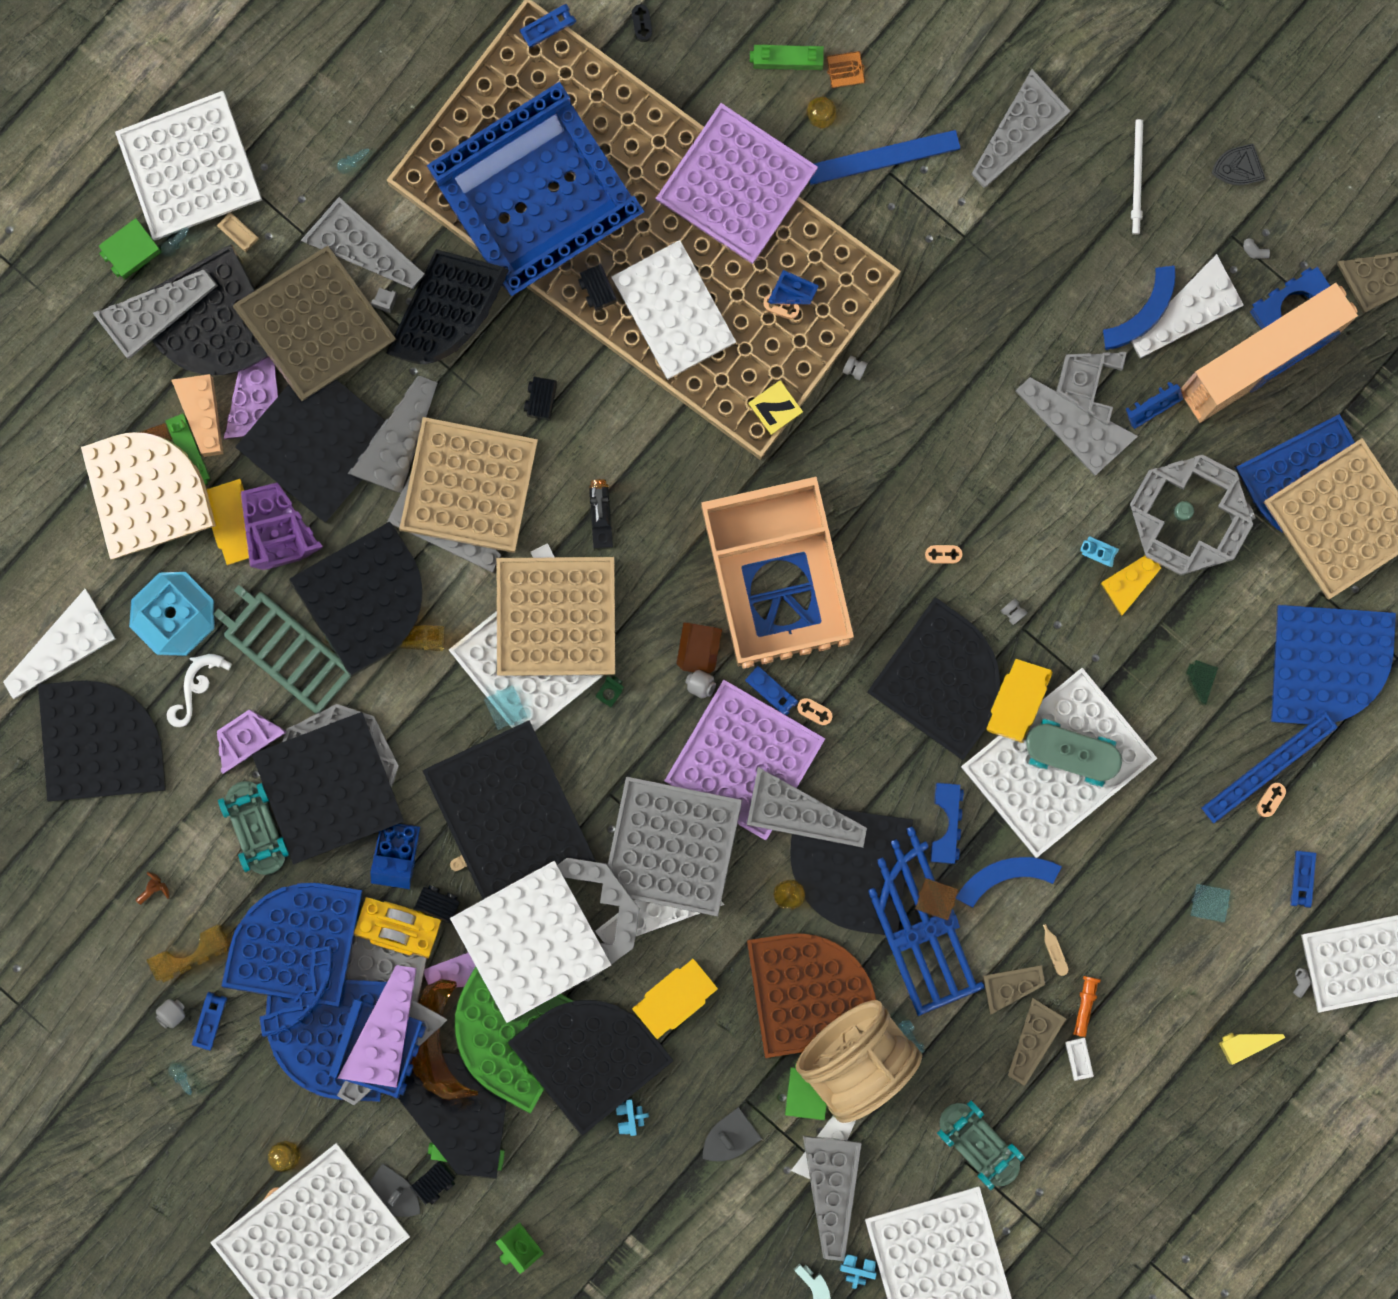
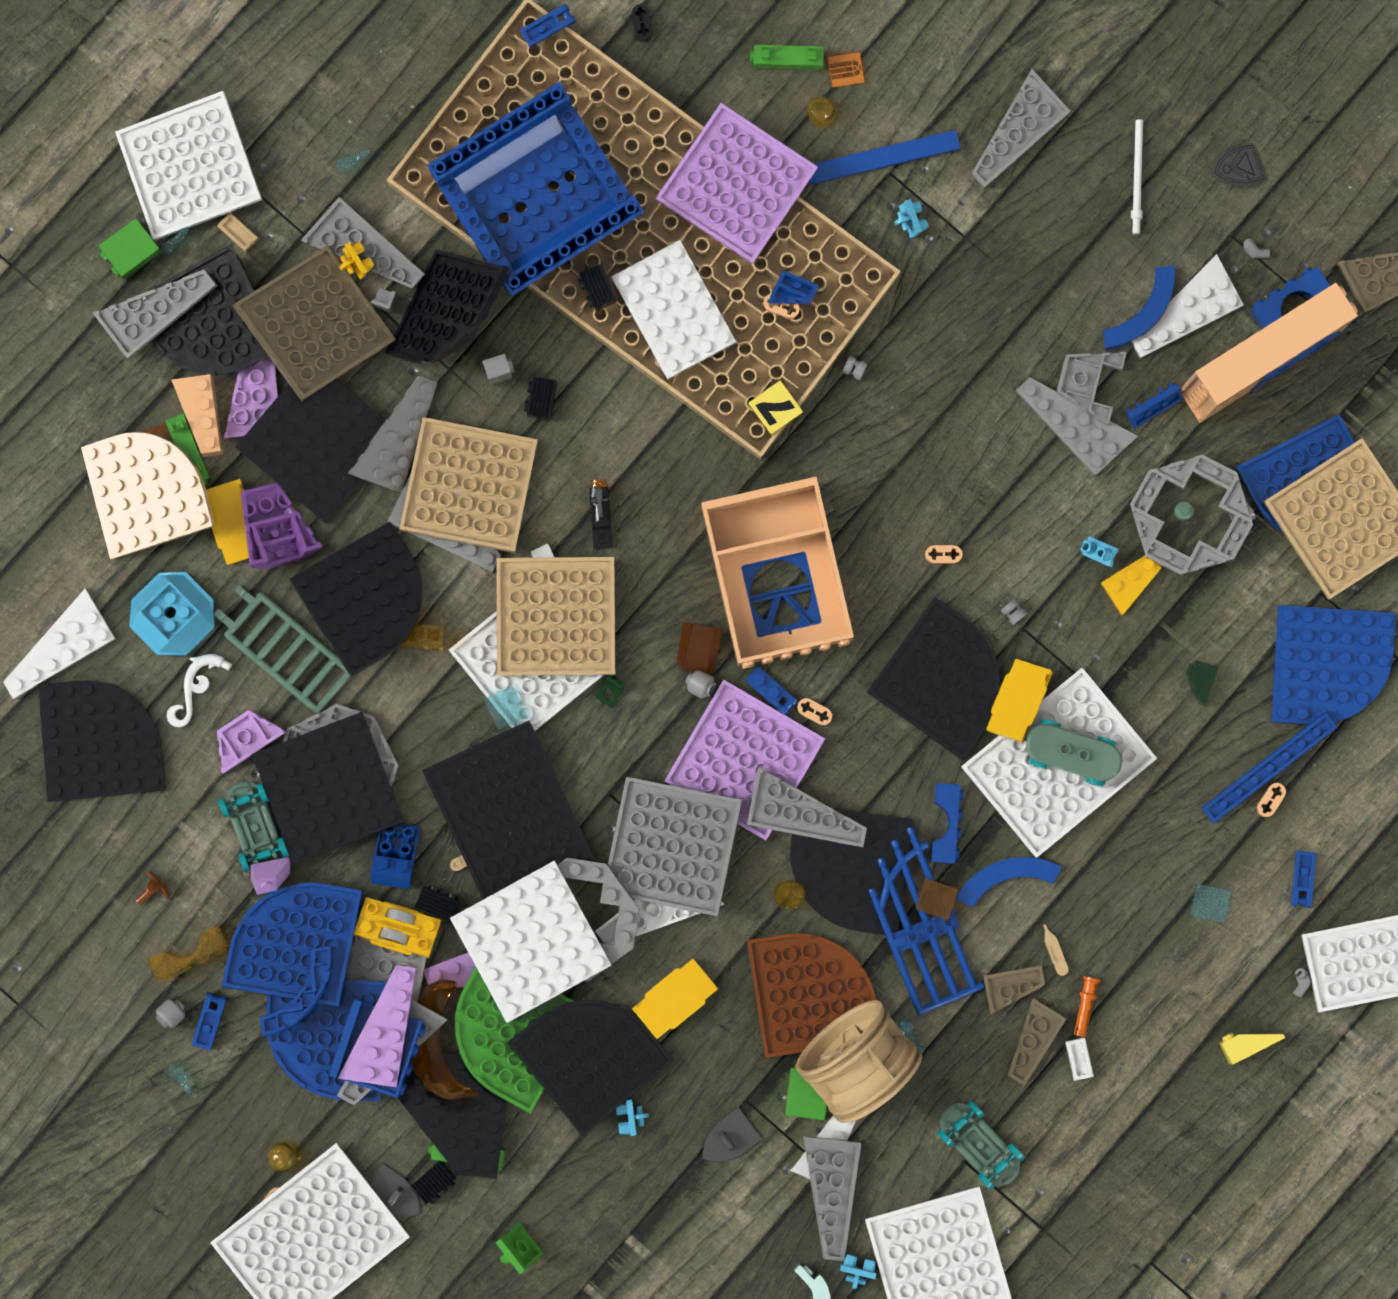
(270, 874): none -> lavender slope
(360, 267): none -> yellow hips
(498, 369): none -> light grey brick
(909, 220): none -> medium azure hips

